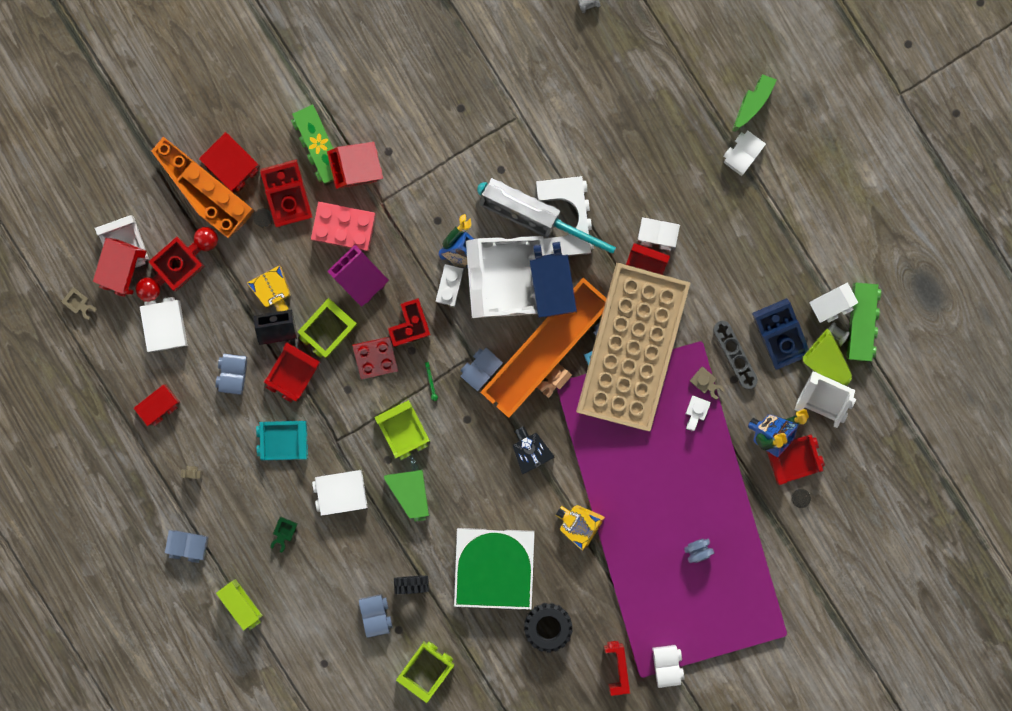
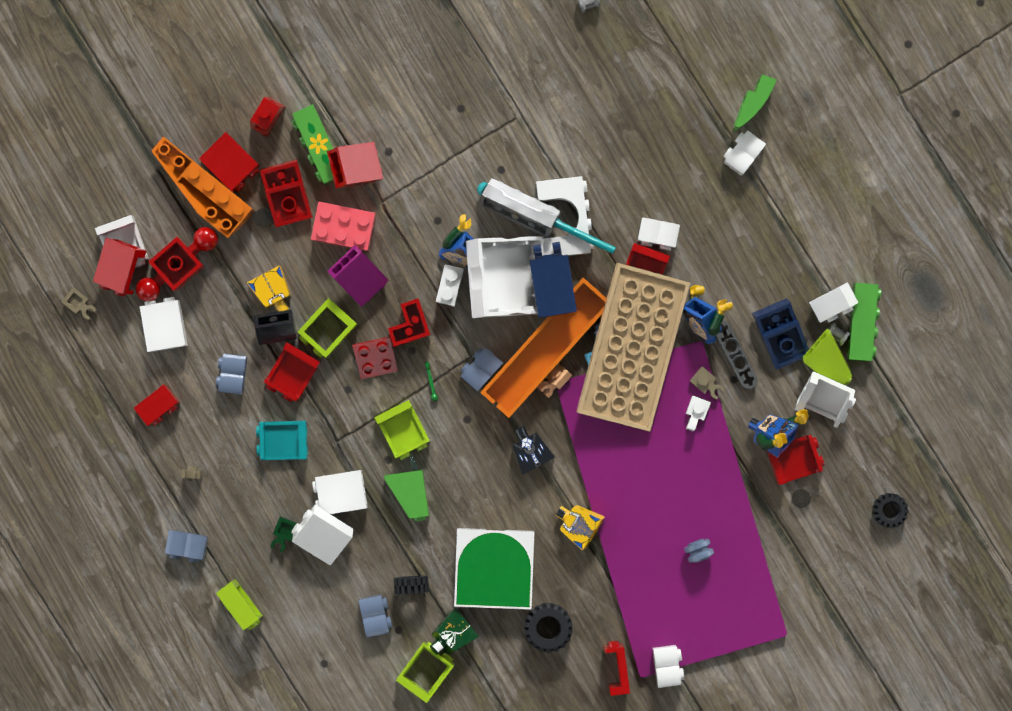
(266, 116): none -> red torso
(322, 534): none -> white brick
(452, 633): none -> dark green torso
(703, 317): none -> torso
(901, 506): none -> black tyre

